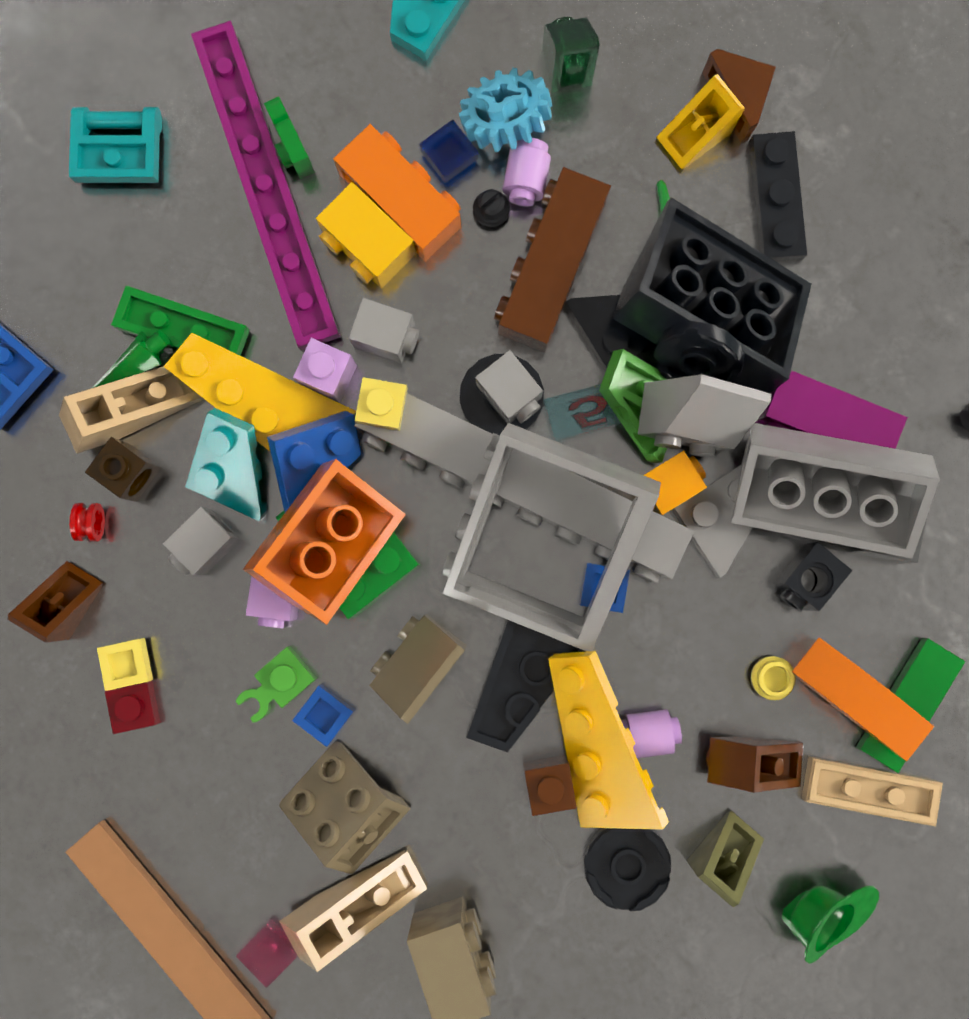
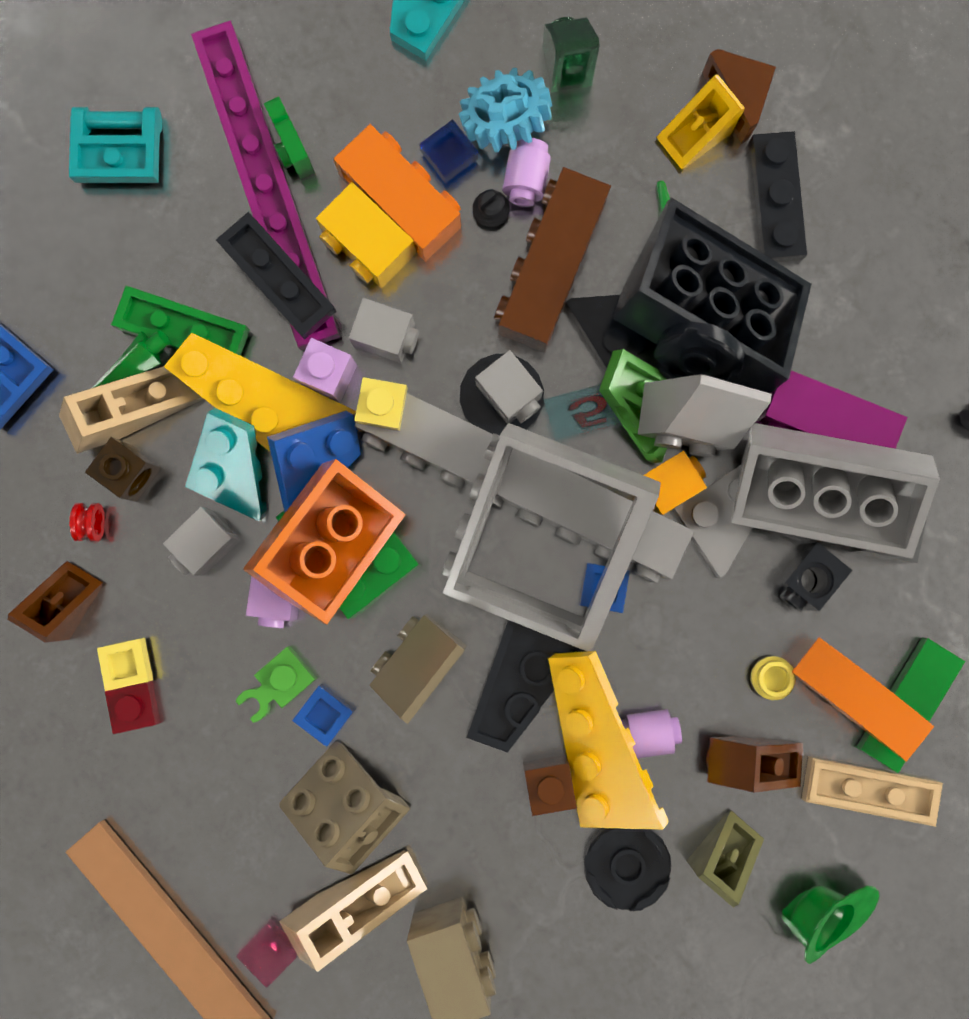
(276, 275): none -> black plate

